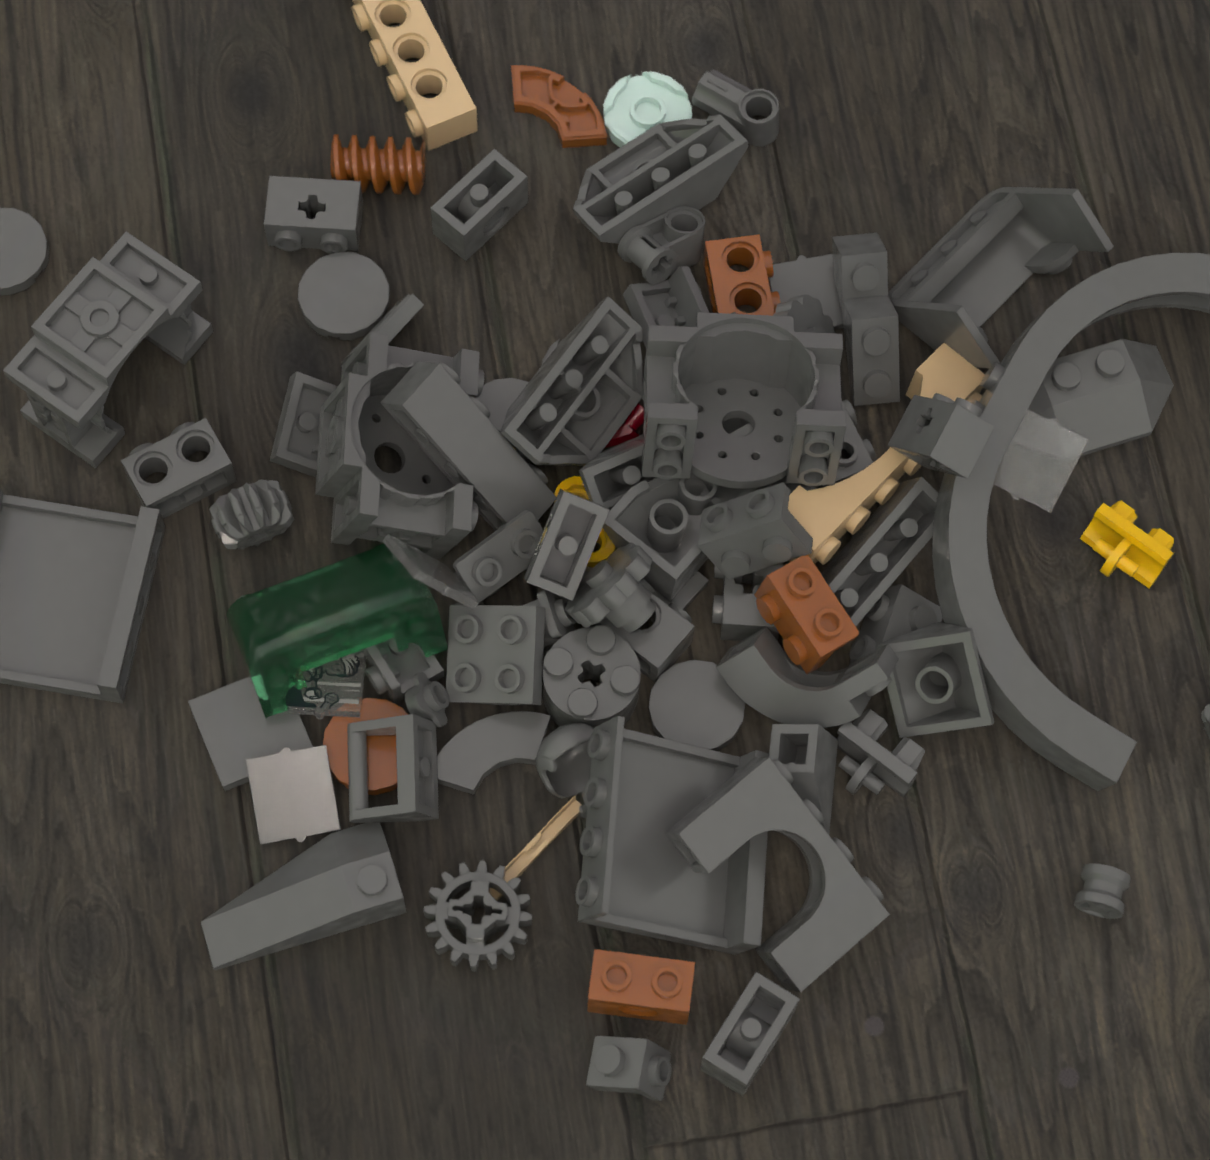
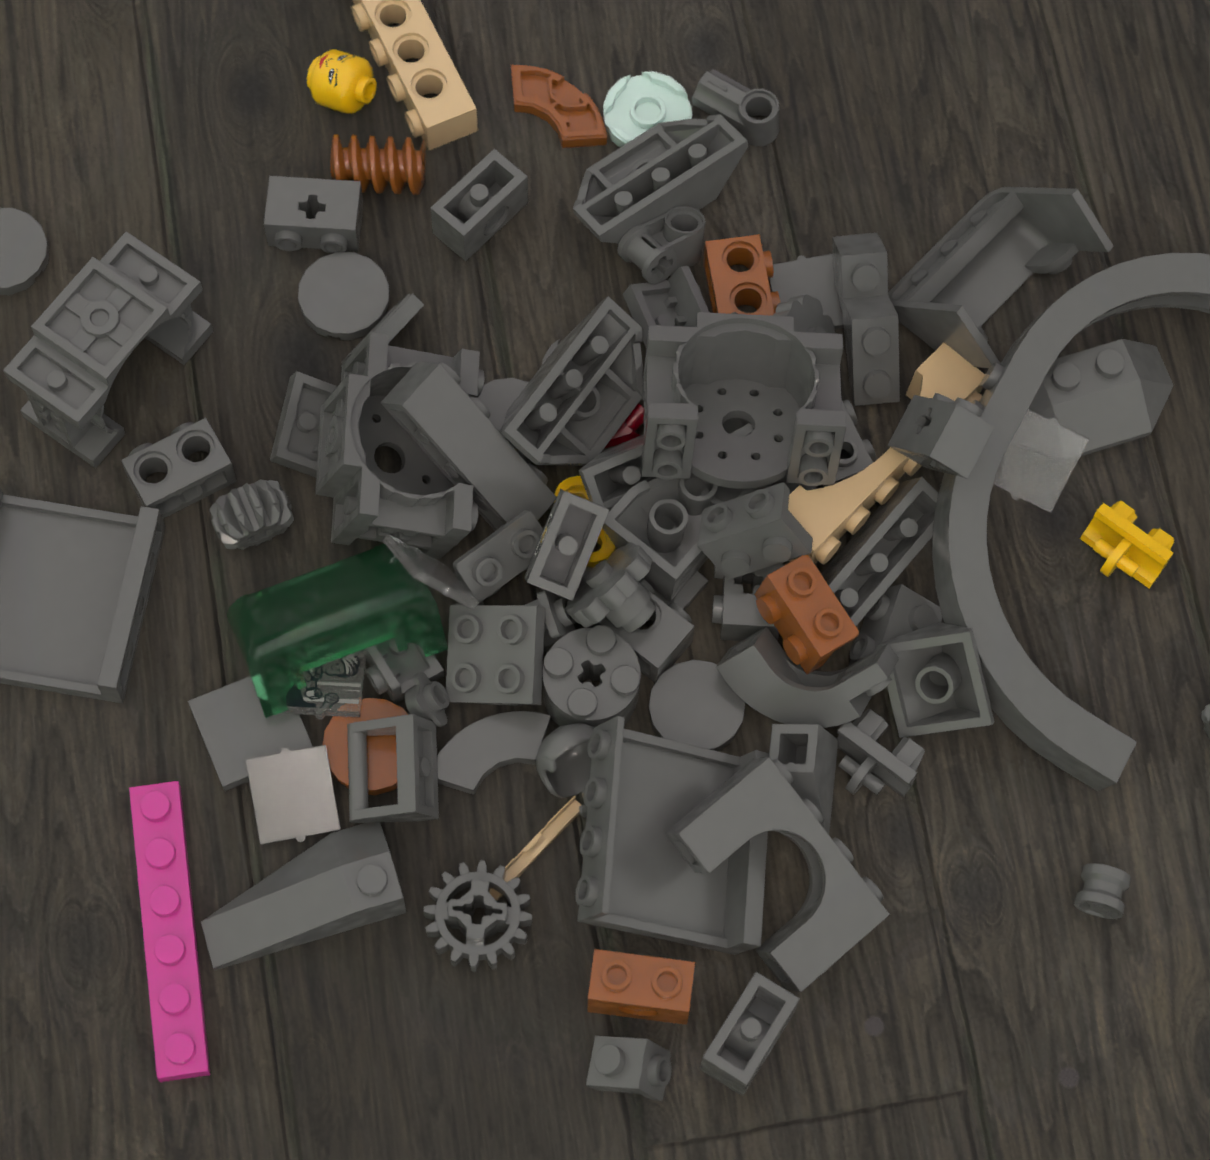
(169, 932): none -> dark pink plate
(341, 81): none -> yellow head

